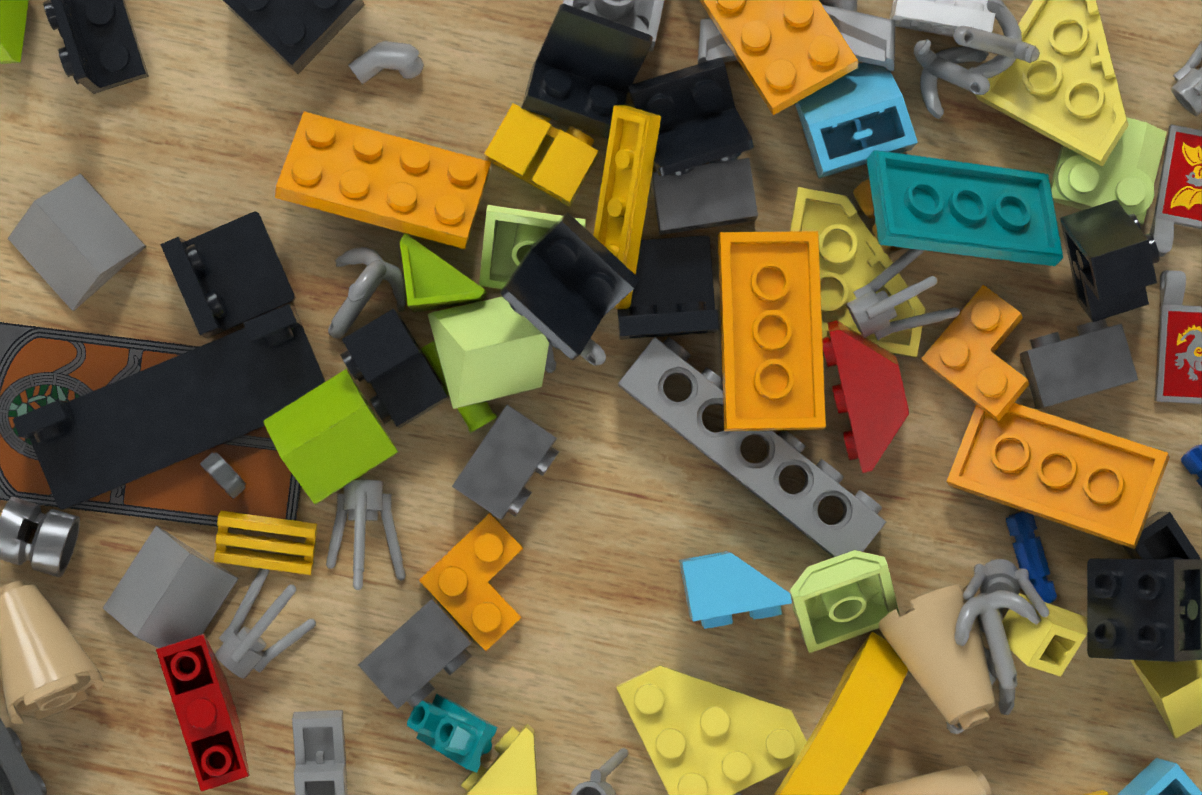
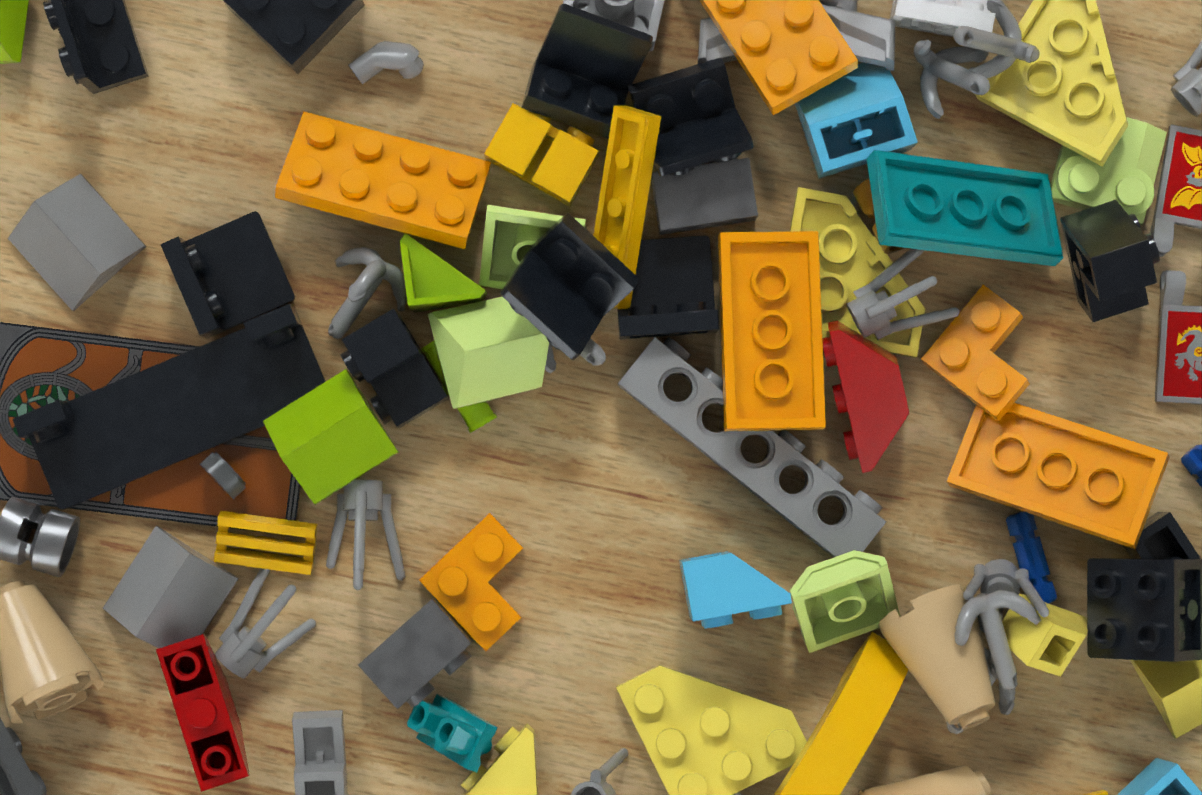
(505, 463): flat silver brick -> none
(1079, 364): flat silver brick -> none

